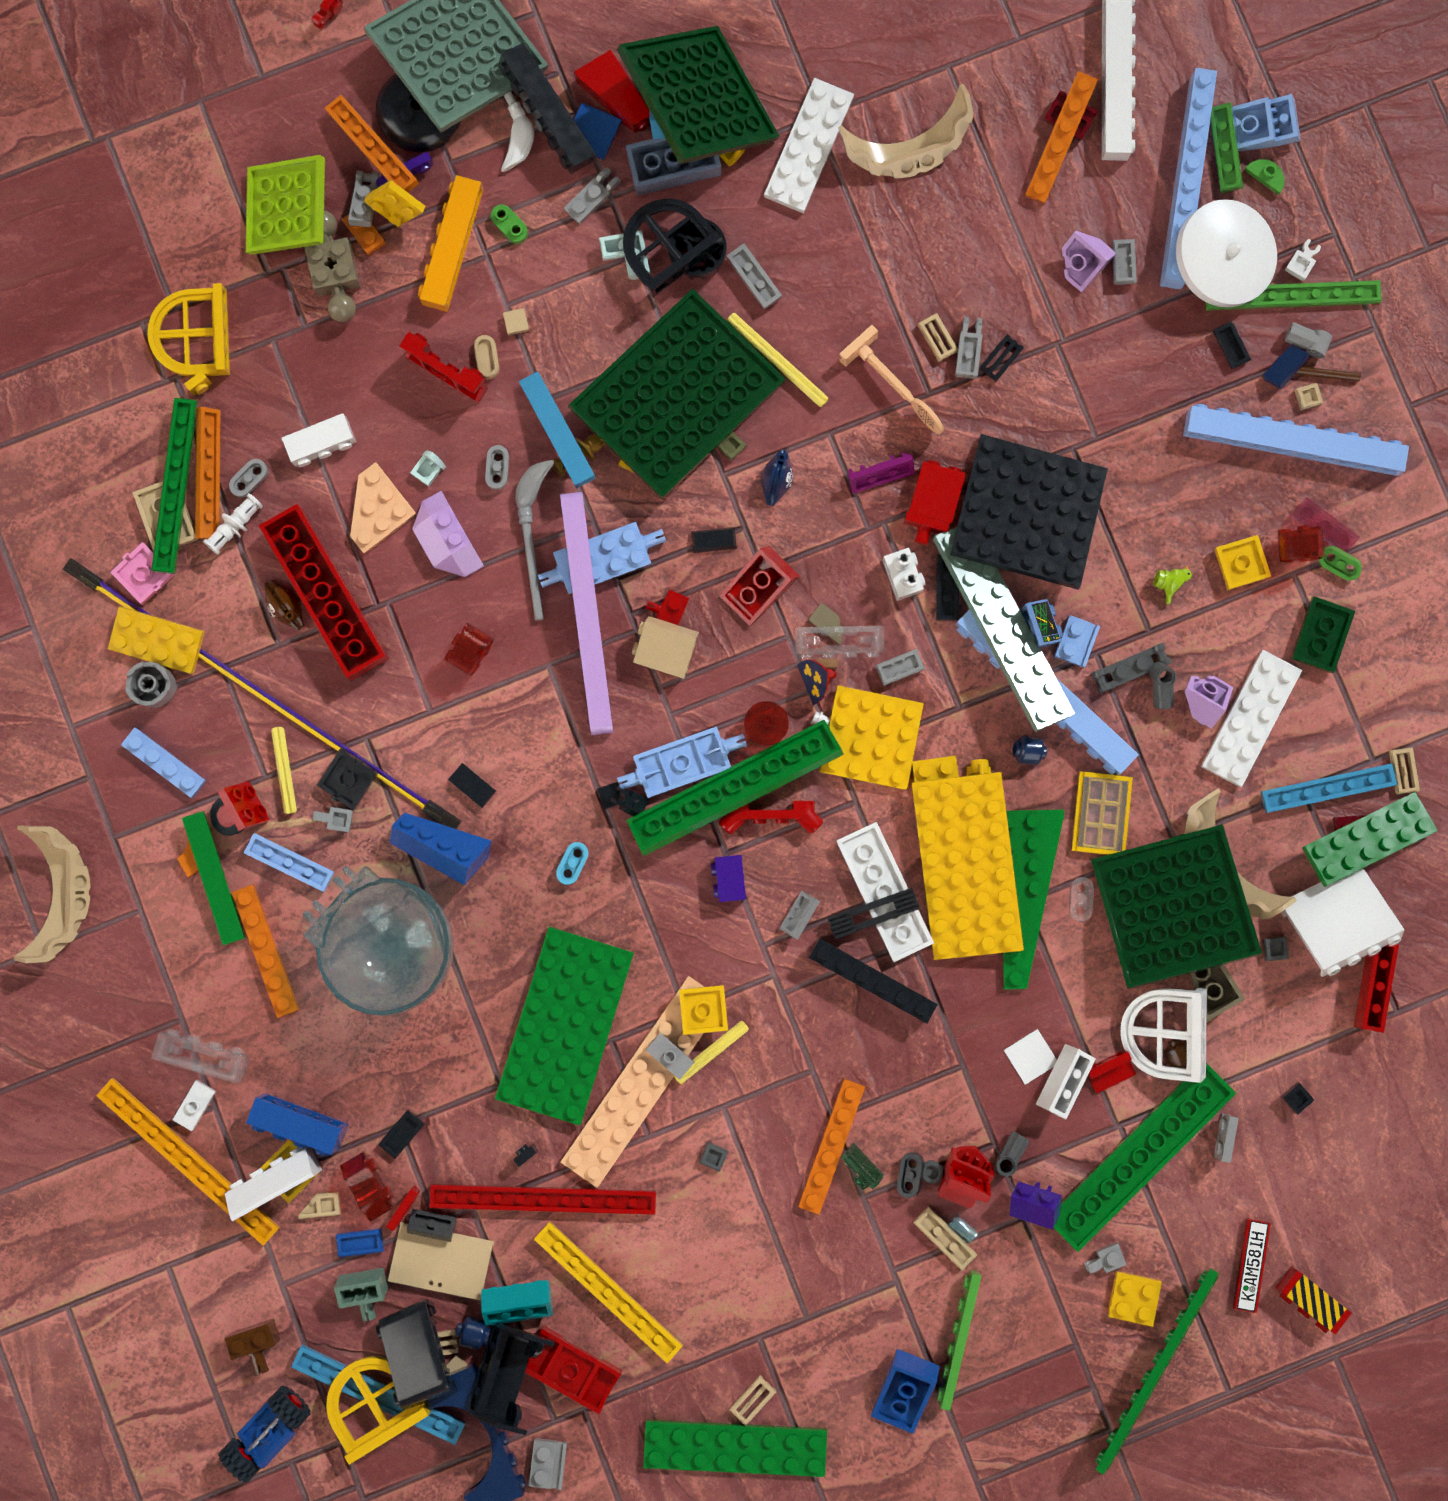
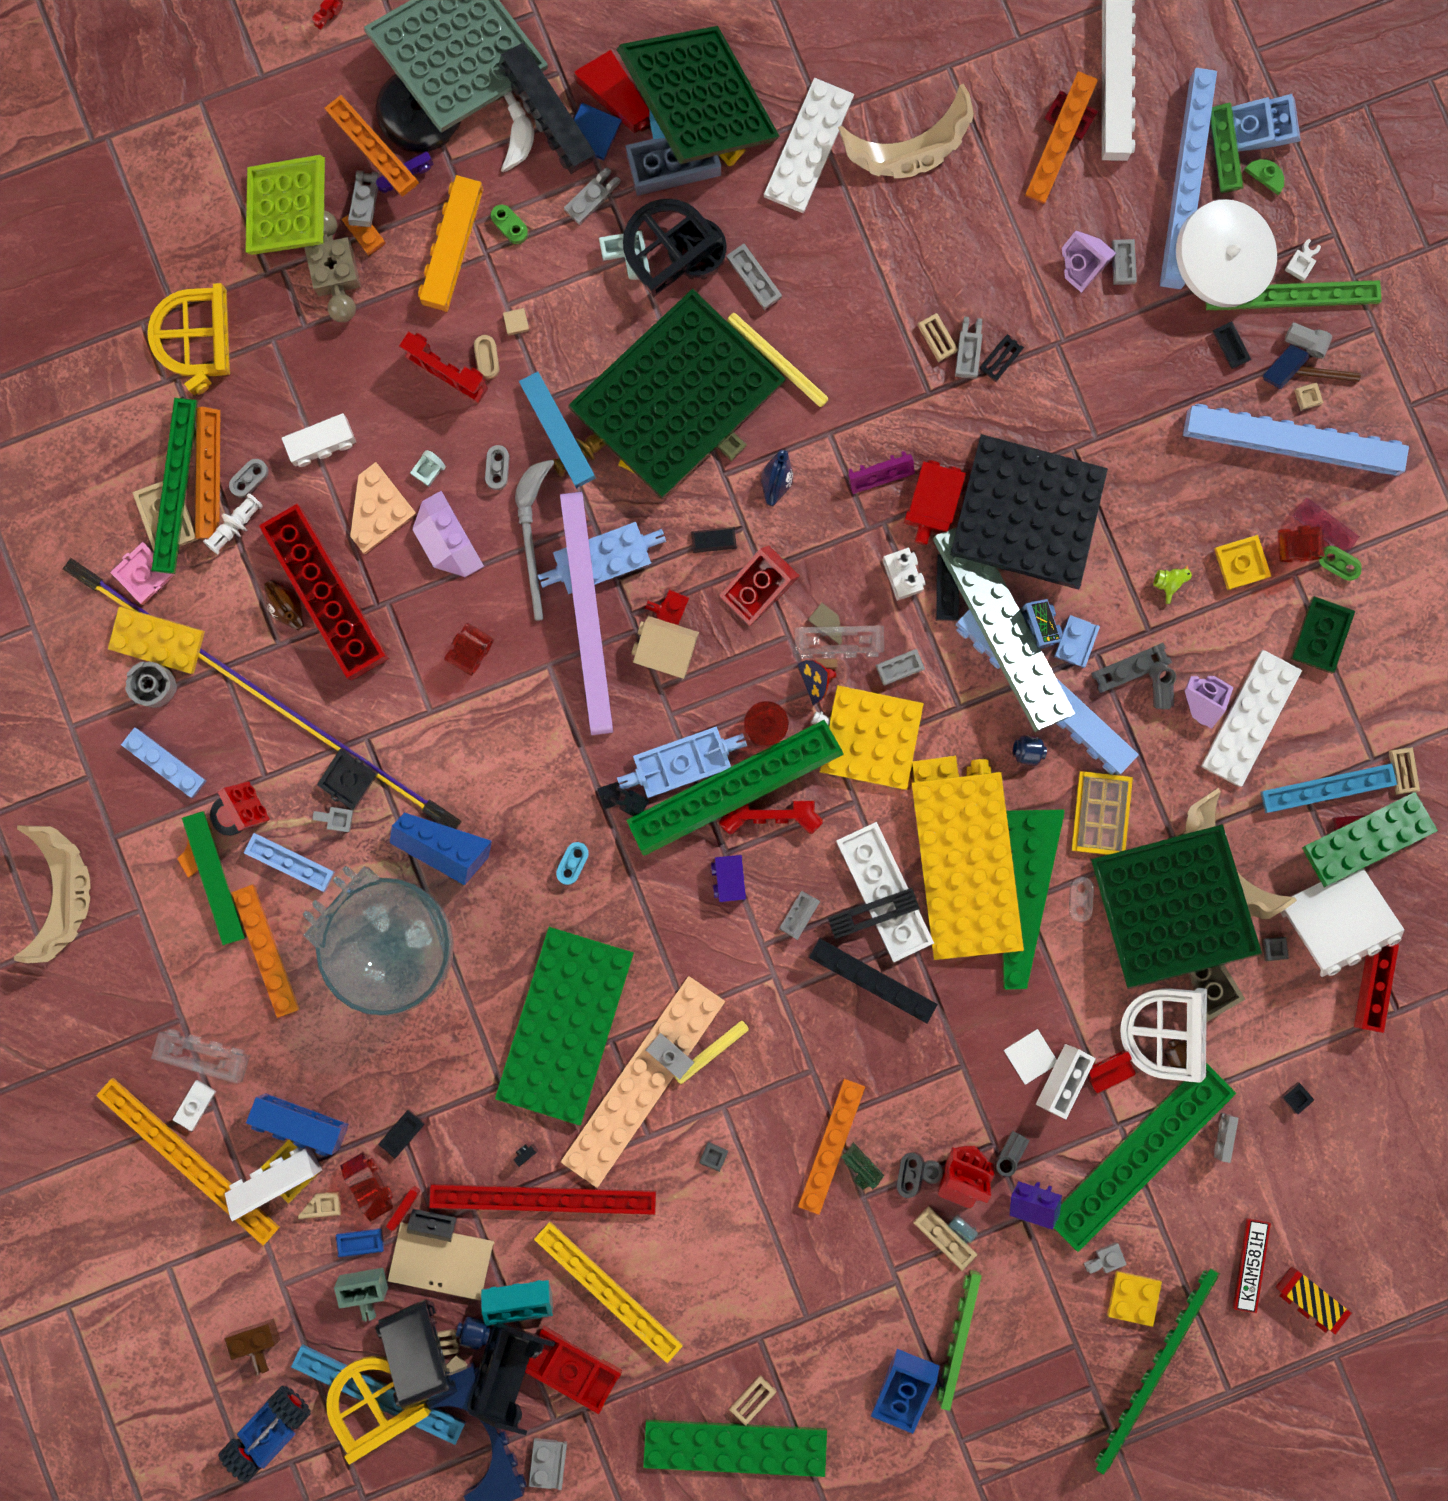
(283, 770): light yellow axle -> none
(394, 203): yellow plate -> none
(472, 785): black tile -> none
(703, 1009): yellow plate -> none
(861, 348): light nougat piece -> none

